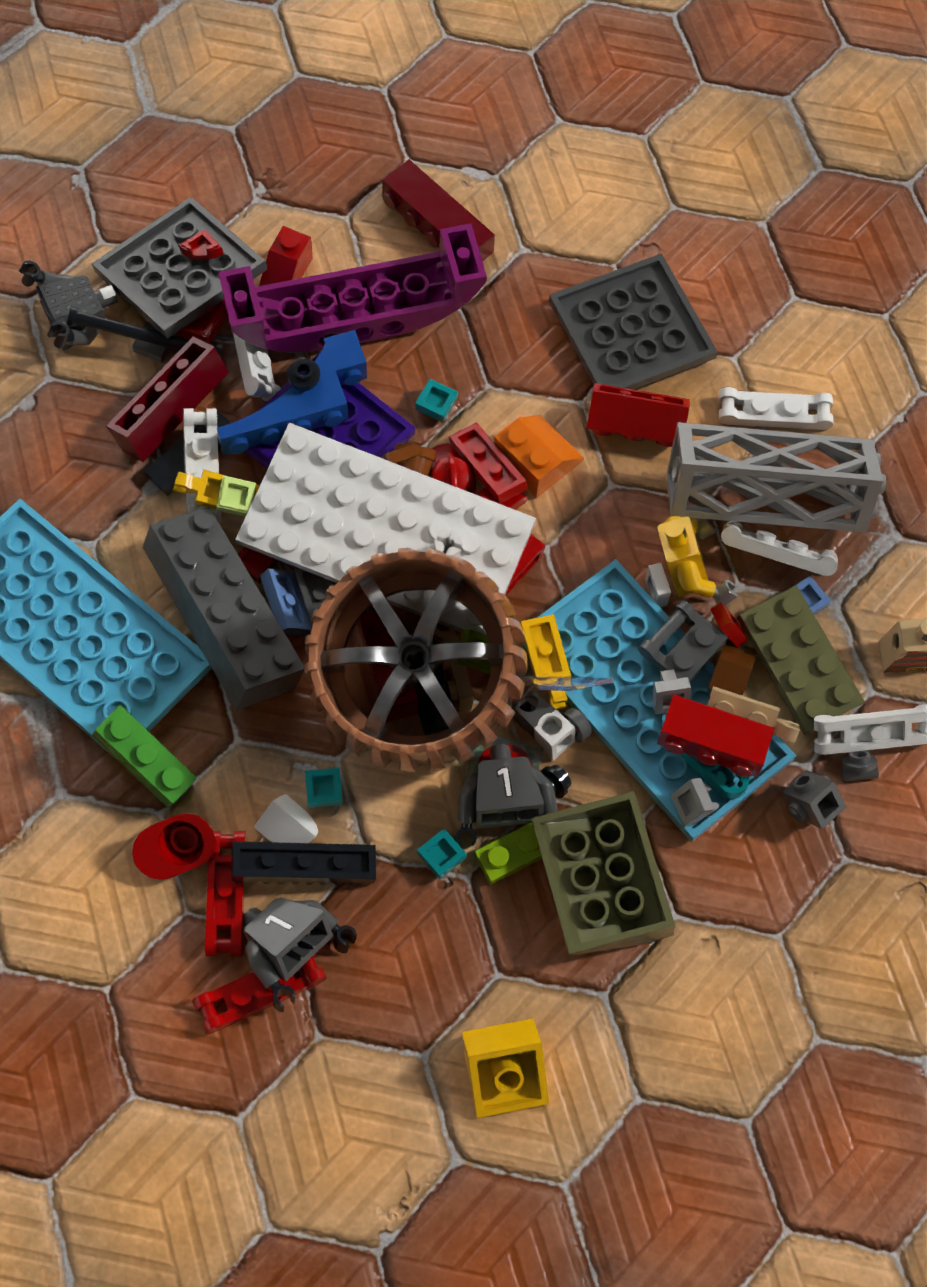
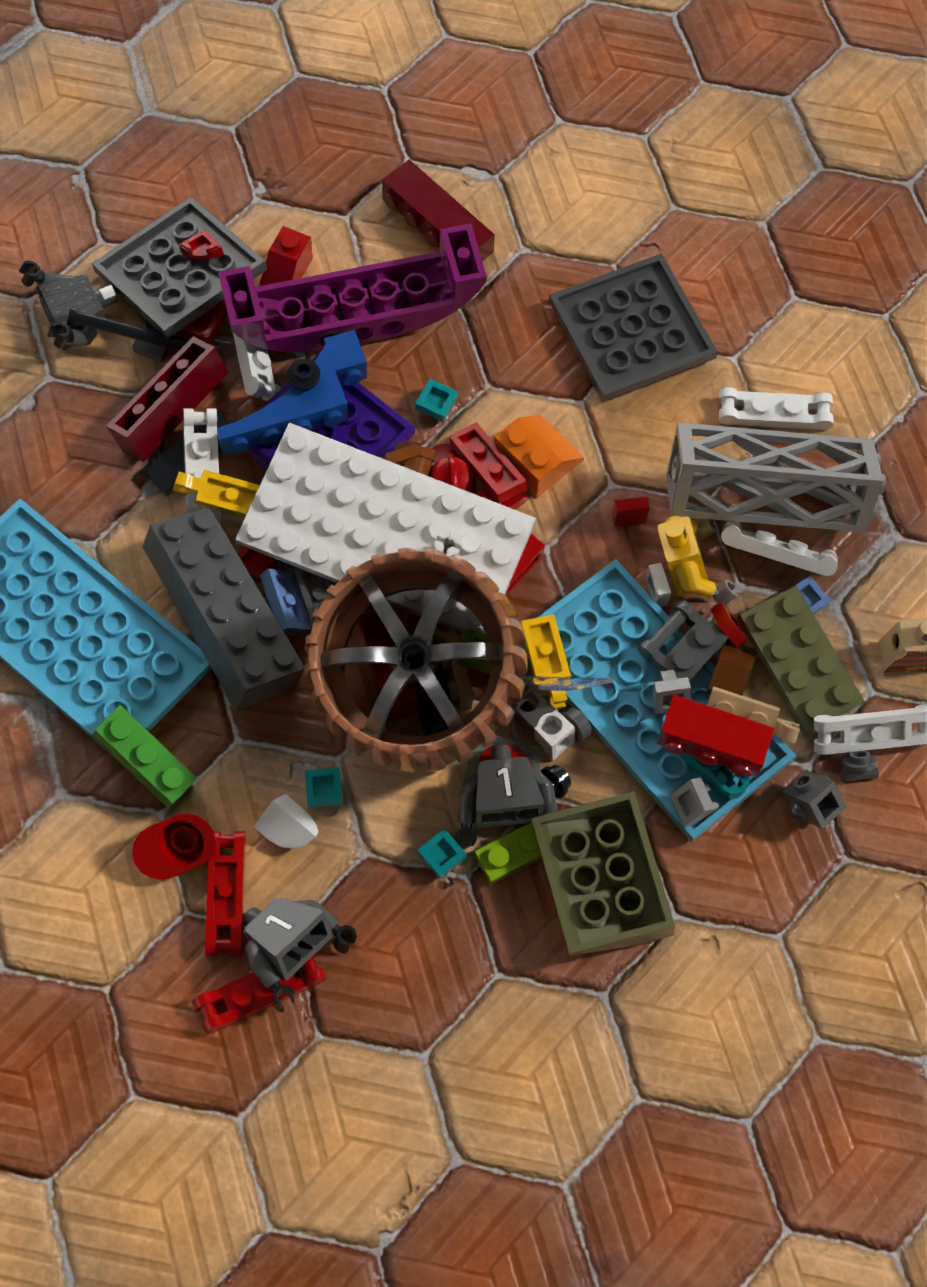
(235, 496): yellowish green tile -> none
(303, 863): black gear -> none
(505, 1067): yellow slope -> none
(630, 511): none -> red tile
(636, 414): red brick -> none

